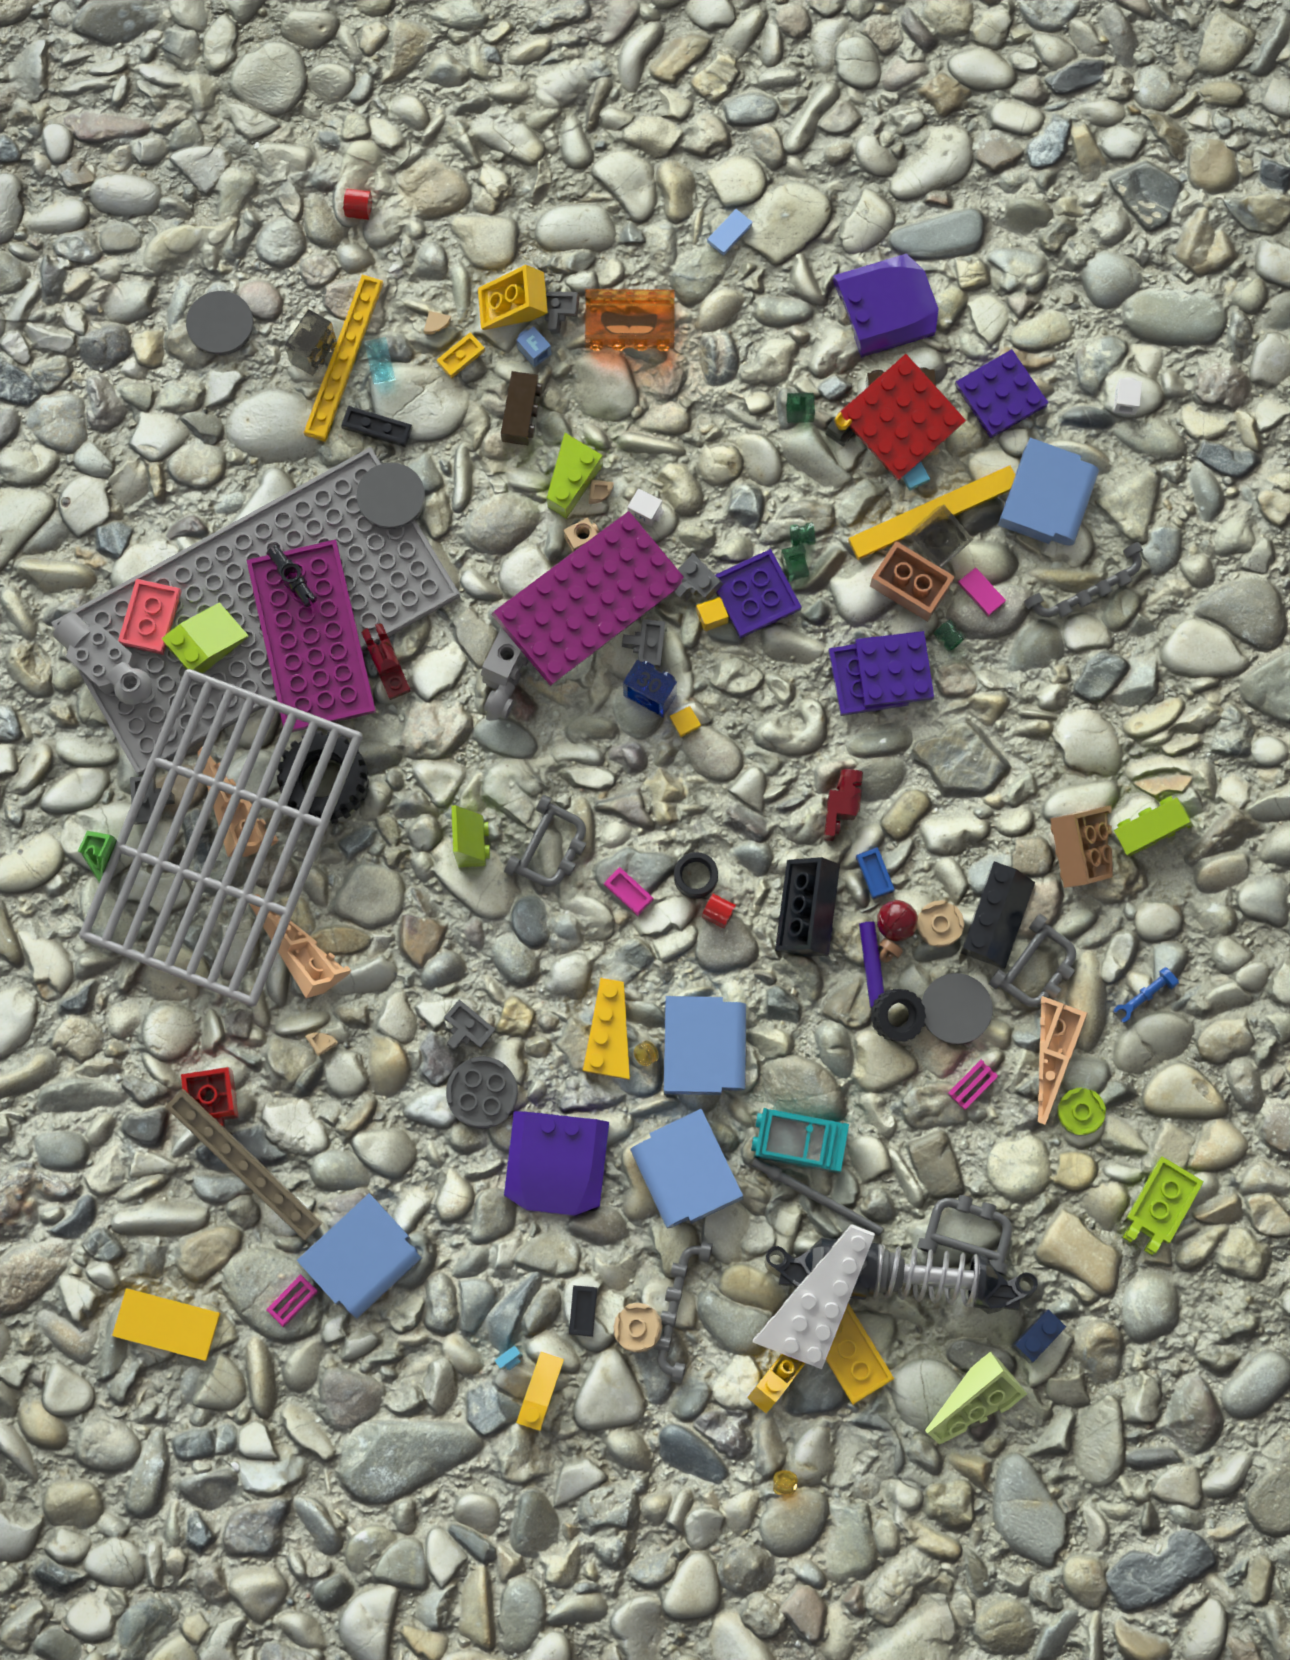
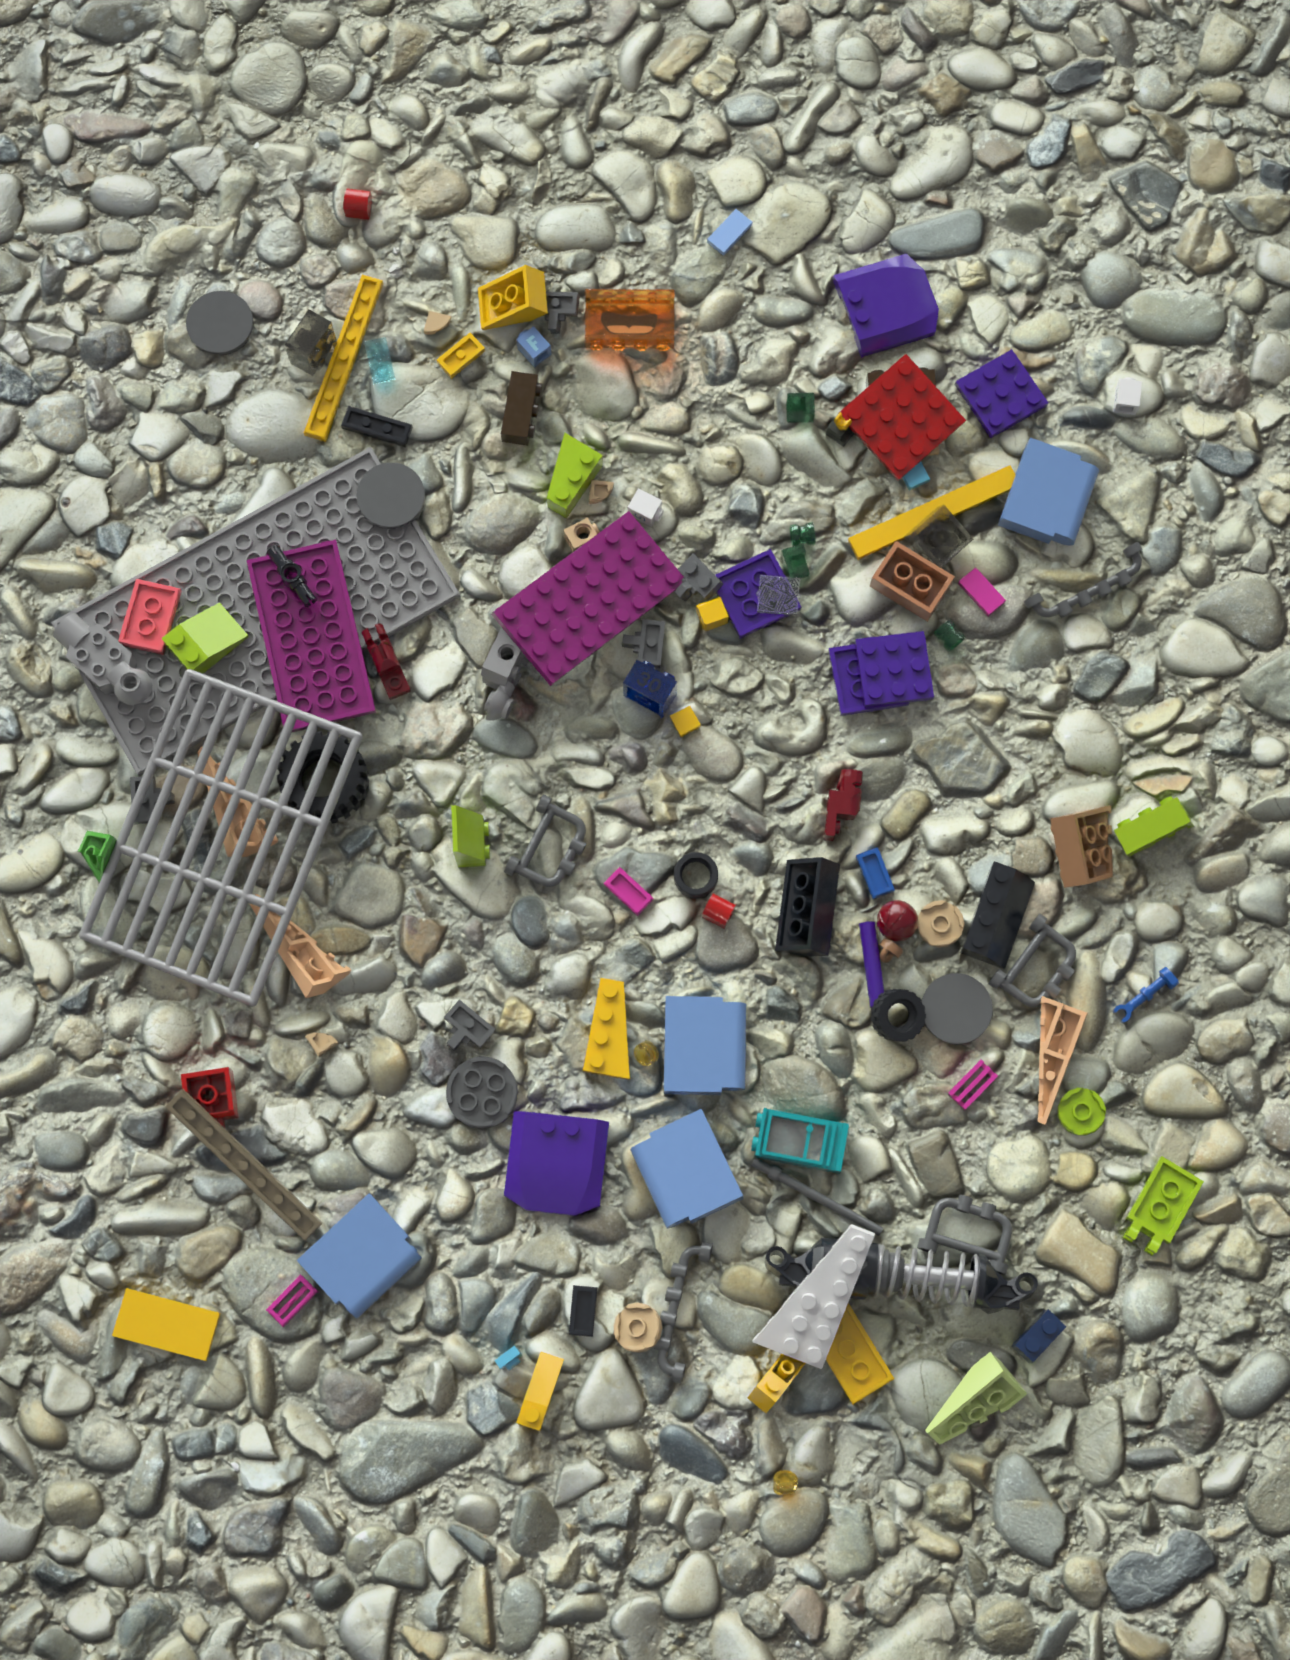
(778, 595): none -> clear piece

